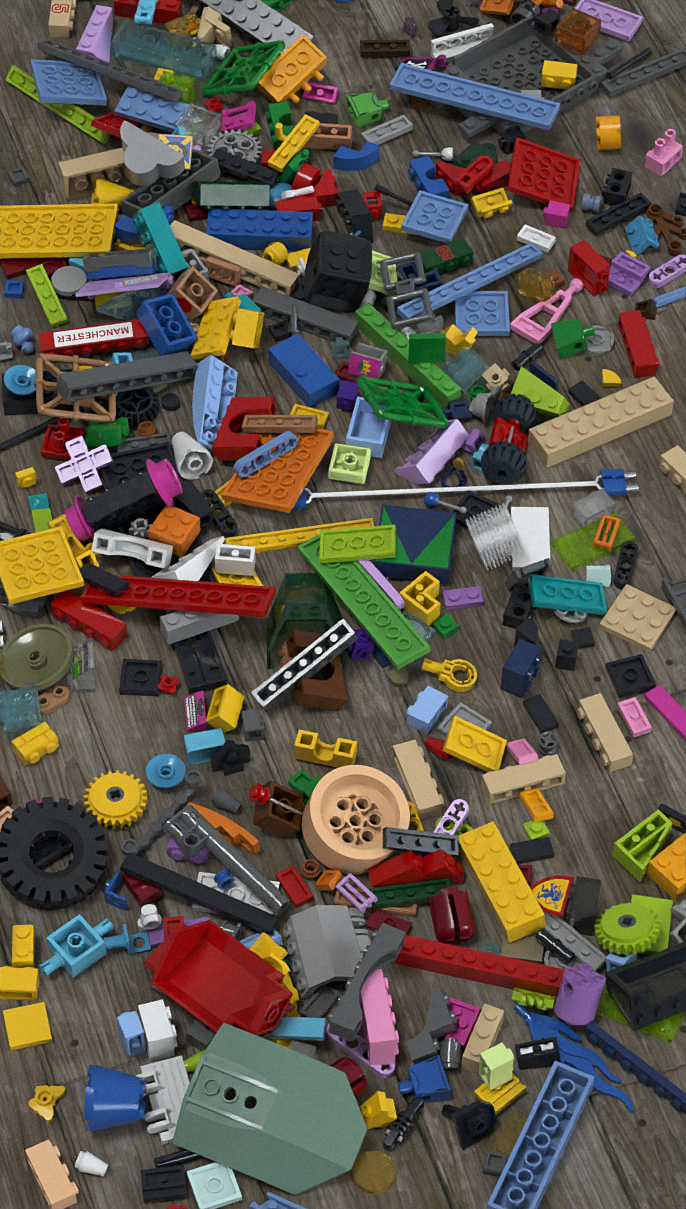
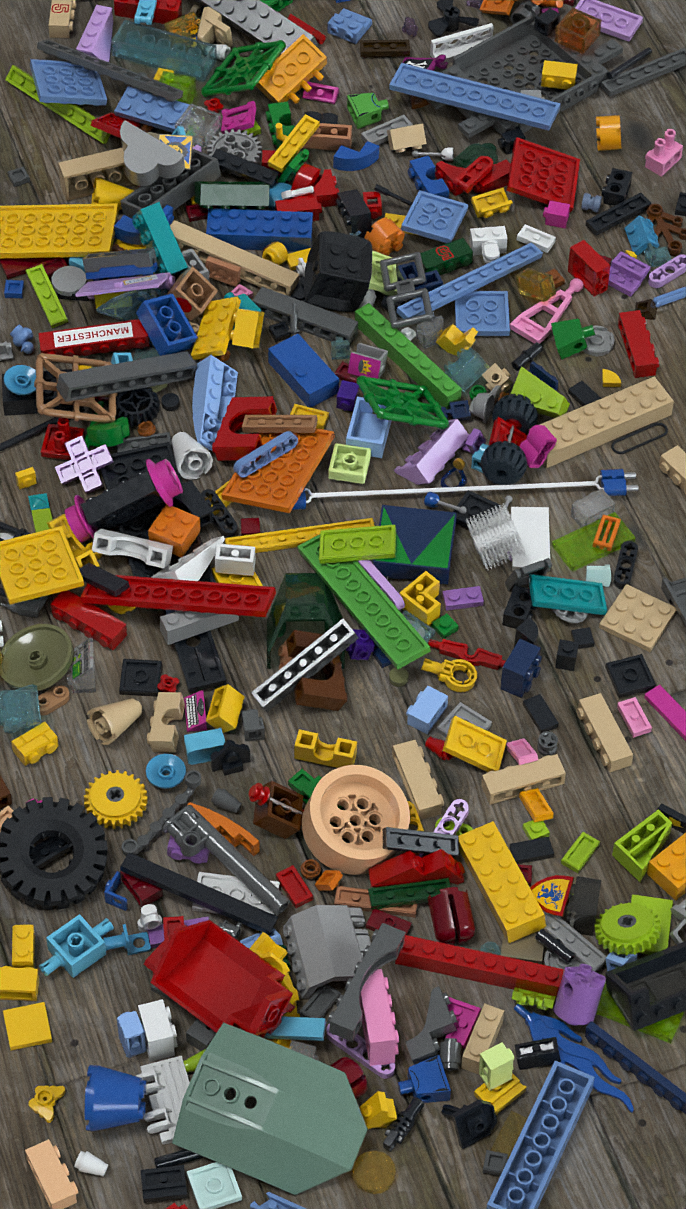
(113, 719): none -> tan cone
(140, 528): light grey gear -> none
(167, 707): none -> tan arch
(224, 879): blue bush -> none
(250, 526): none -> dark red tile
(320, 38): none -> red plate
(348, 25): none -> medium blue plate
(366, 903): lavender tile -> none
(385, 236): none -> orange brick
(405, 137): none -> tan brick
(426, 348): green tile -> none
(460, 650): none -> red piece
(488, 242): none -> white brick
(538, 445): none -> dark pink brick
(580, 852): none -> lime tile
(648, 441): none -> black piece
(656, 256): none -> clear light blue bracket

